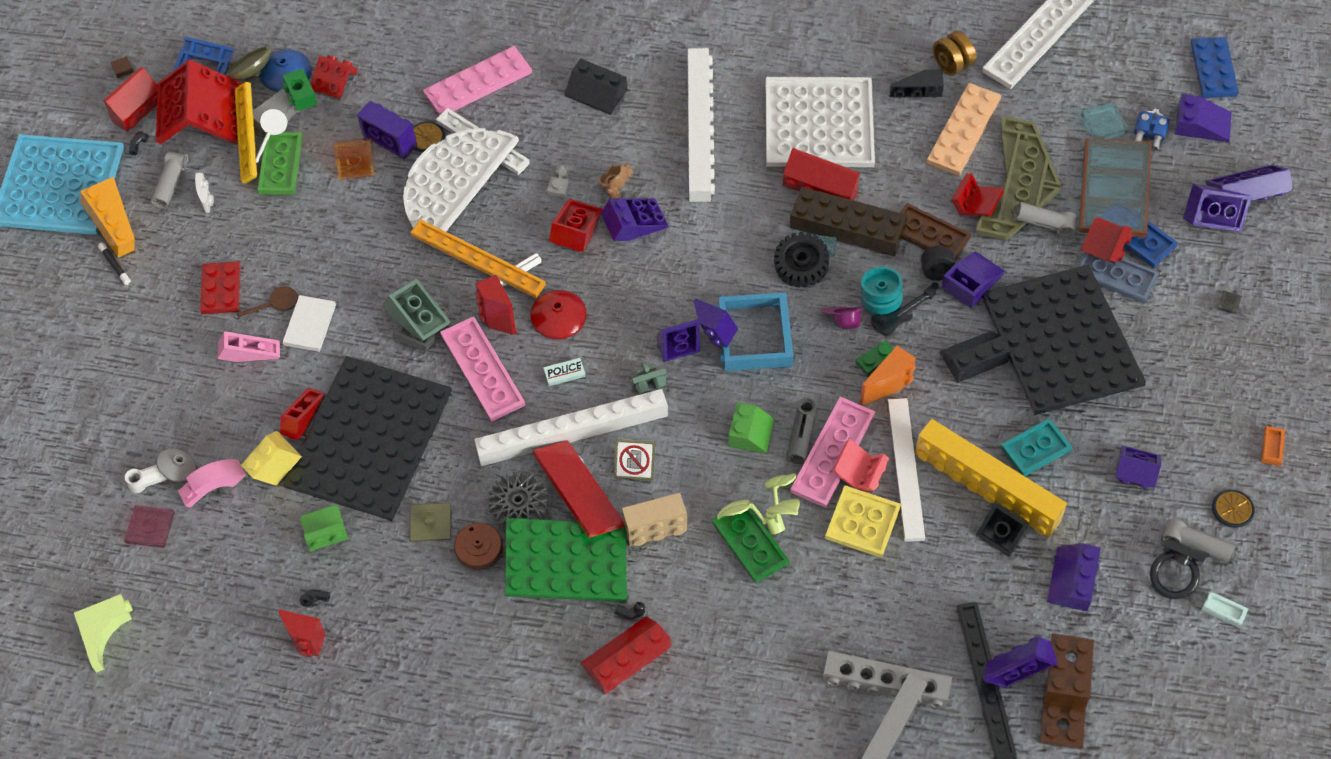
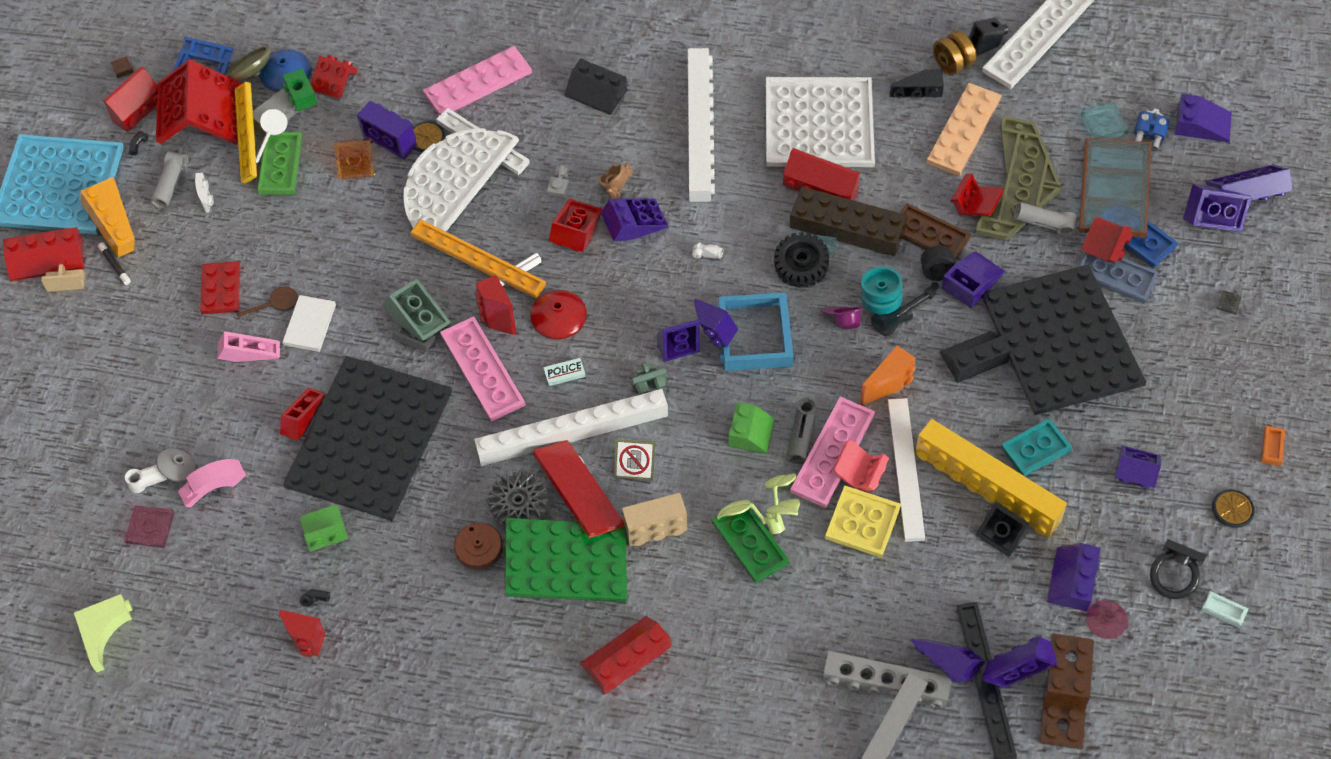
(43, 252): none -> red slope
(64, 280): none -> tan panel
(271, 459): light yellow slope -> none
(430, 522): olive piece -> none
(631, 613): black arm -> none
(707, 251): none -> white arm
(873, 358): green plate -> none
(958, 661): none -> dark purple slope
(987, 35): none -> black torso
(1103, 626): none -> clear pink dish
(1199, 541): light grey piece -> none
(1214, 67): blue plate -> none

